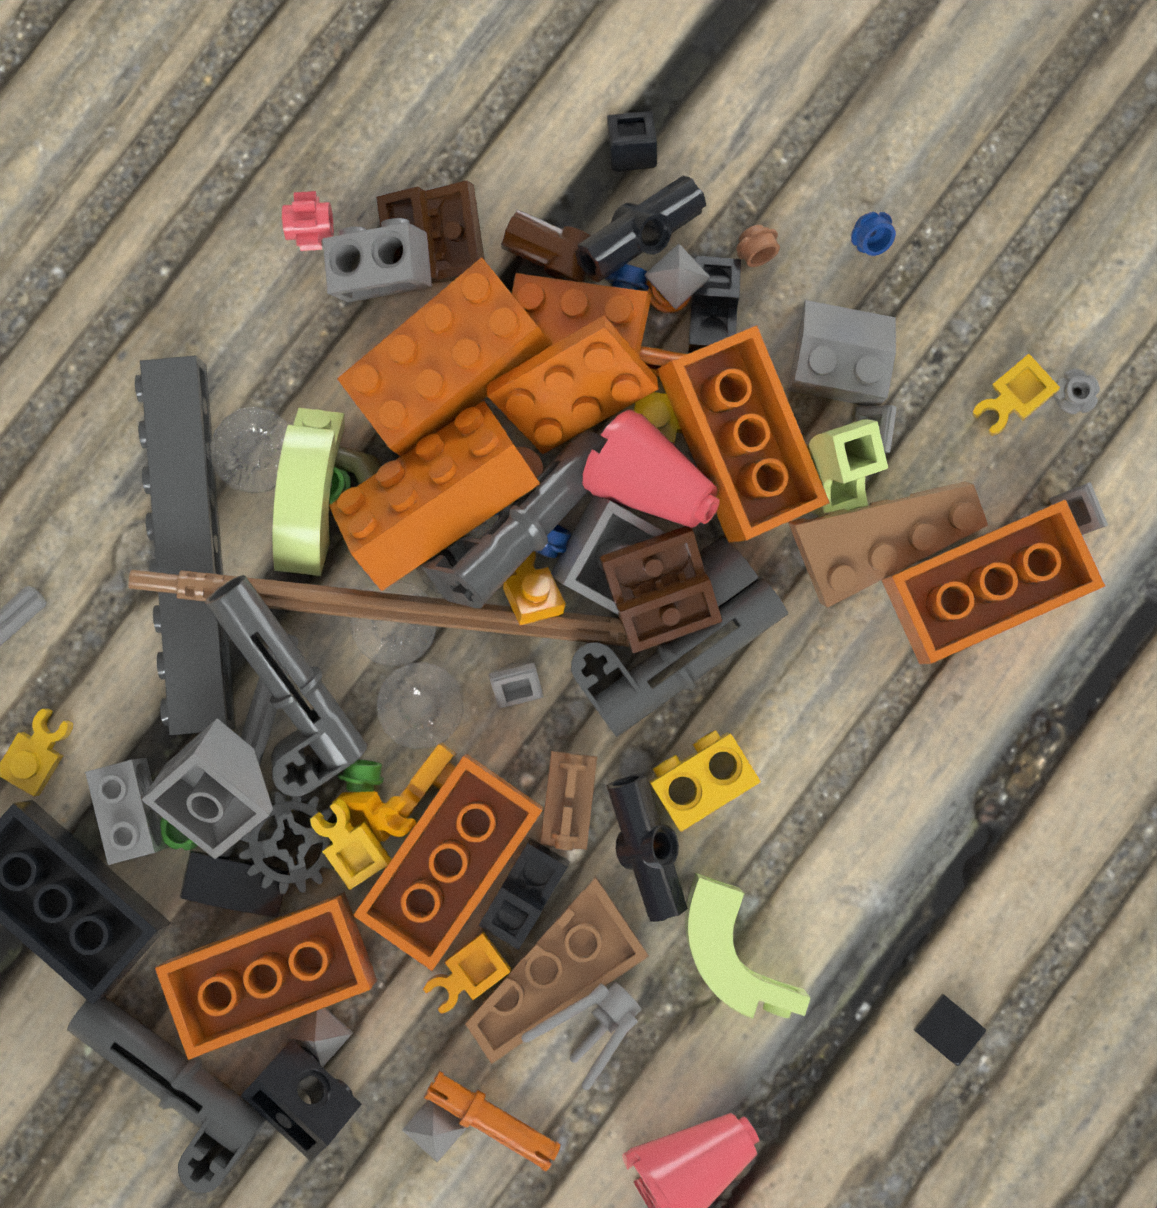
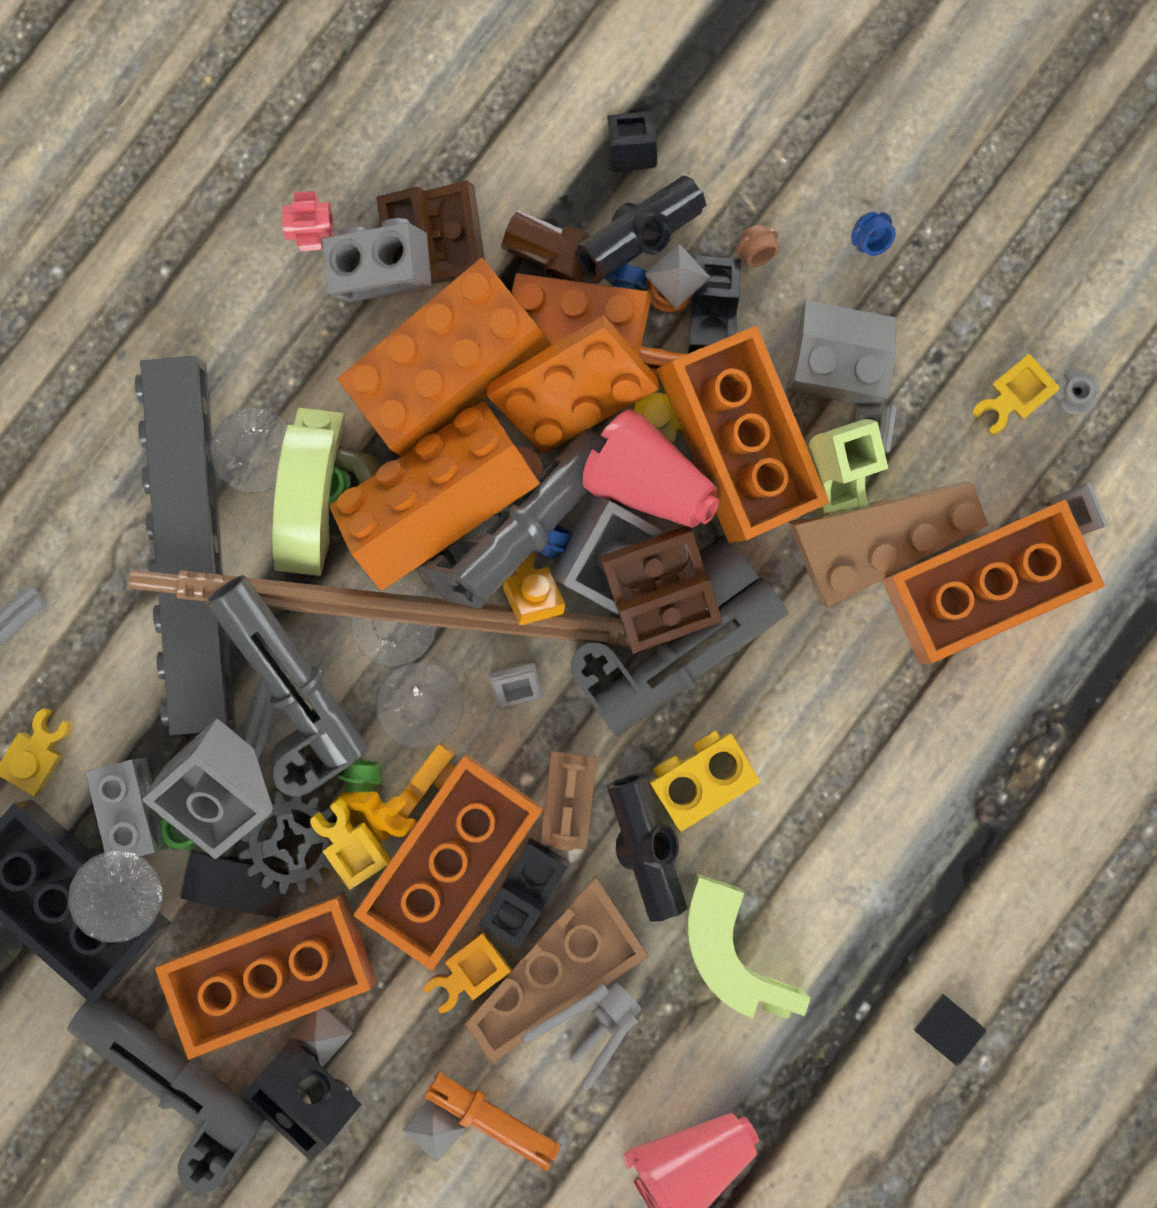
(115, 896): none -> clear wheel

